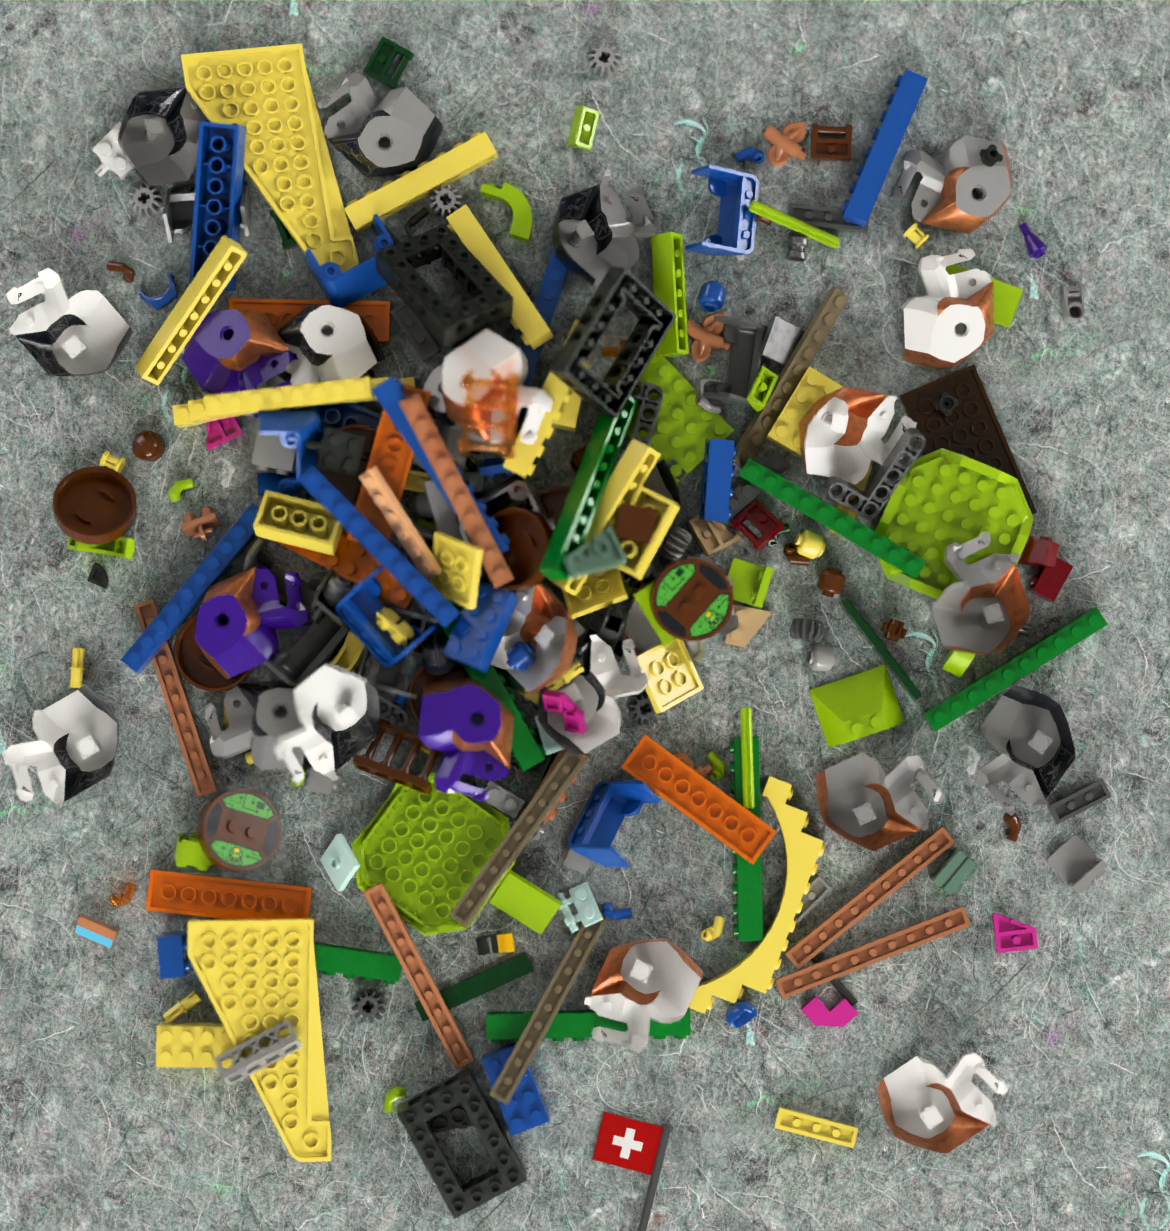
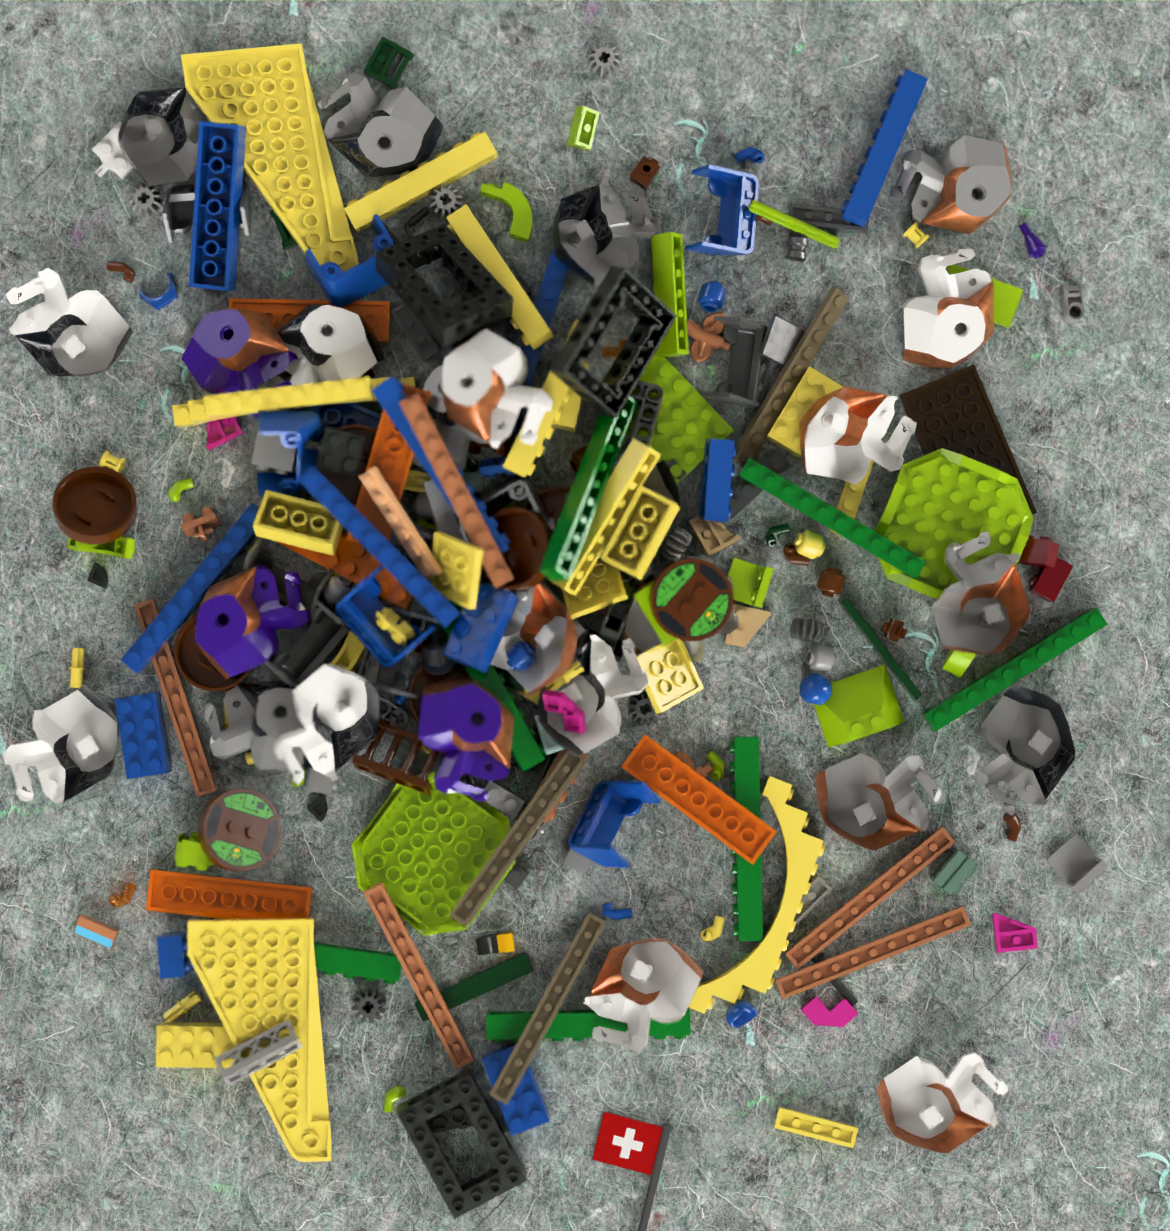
(143, 735): none -> blue brick
(148, 446): reddish brown hair -> none
(190, 310): light yellow brick -> none
(319, 807): none -> pearl dark grey tile
(339, 862): light aqua plate -> none
(508, 406): clear orange fence -> none
(525, 902): lime tile -> none
(585, 904): light aqua plate -> none
(596, 555): sand green wing -> none
(636, 523): reddish brown piece -> none
(645, 172): none -> reddish brown brick
(701, 400): light grey cap -> none
(747, 757): lime axle -> none
(762, 388): lime slope -> none
(762, 519): dark red plate -> none
(785, 143): nougat plant -> none
(815, 689): none -> blue hair
(831, 148): reddish brown plate -> none
(880, 479): dark grey beam -> none
(952, 403): pearl dark grey plate -> none
(987, 159): pearl dark grey plate -> none
(1079, 801): dark grey plate -> none

